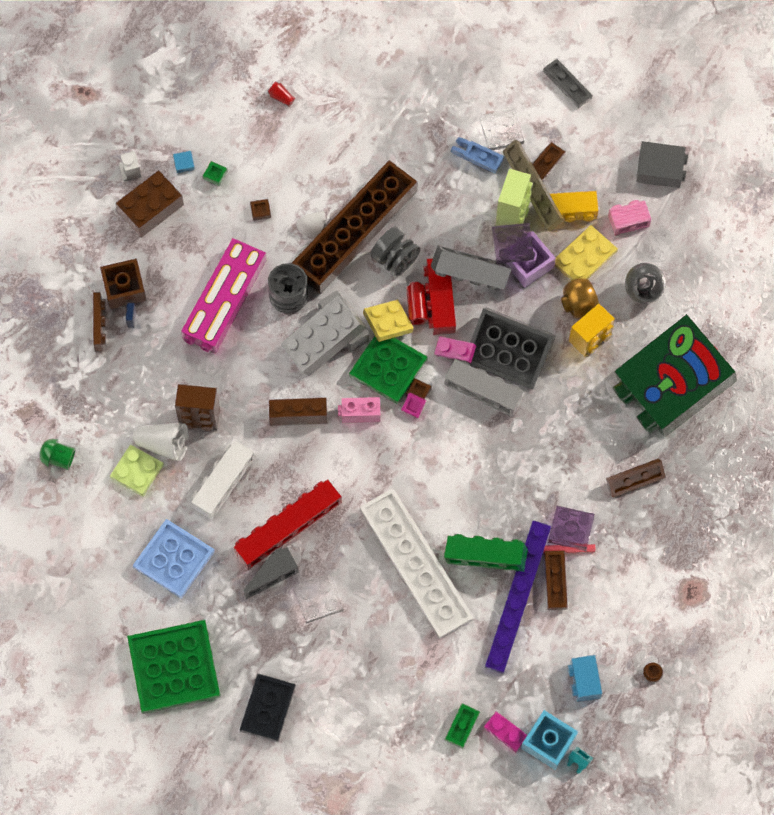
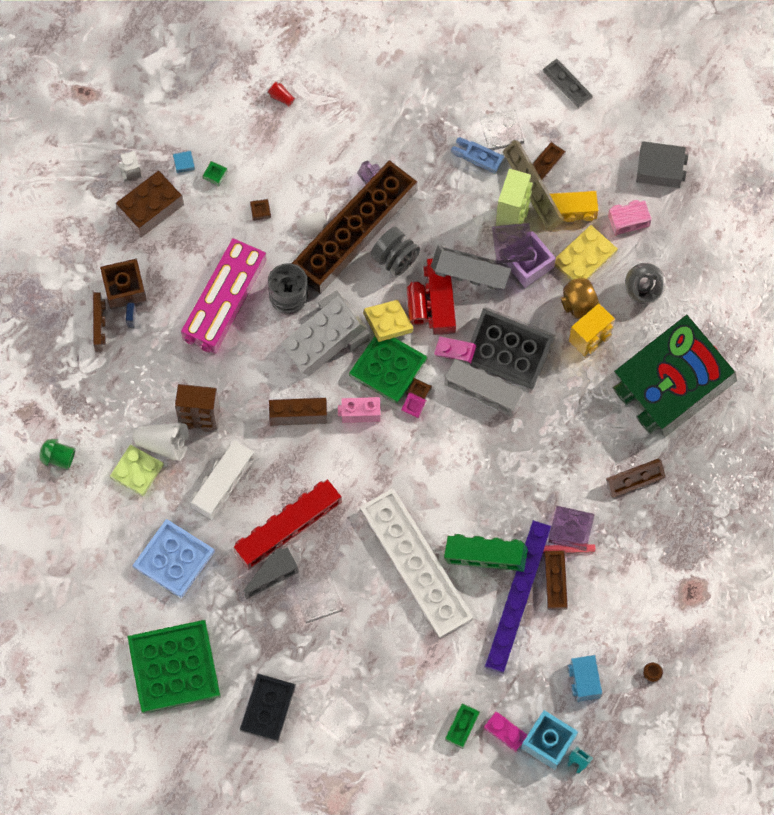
(367, 171): none -> clear purple tile

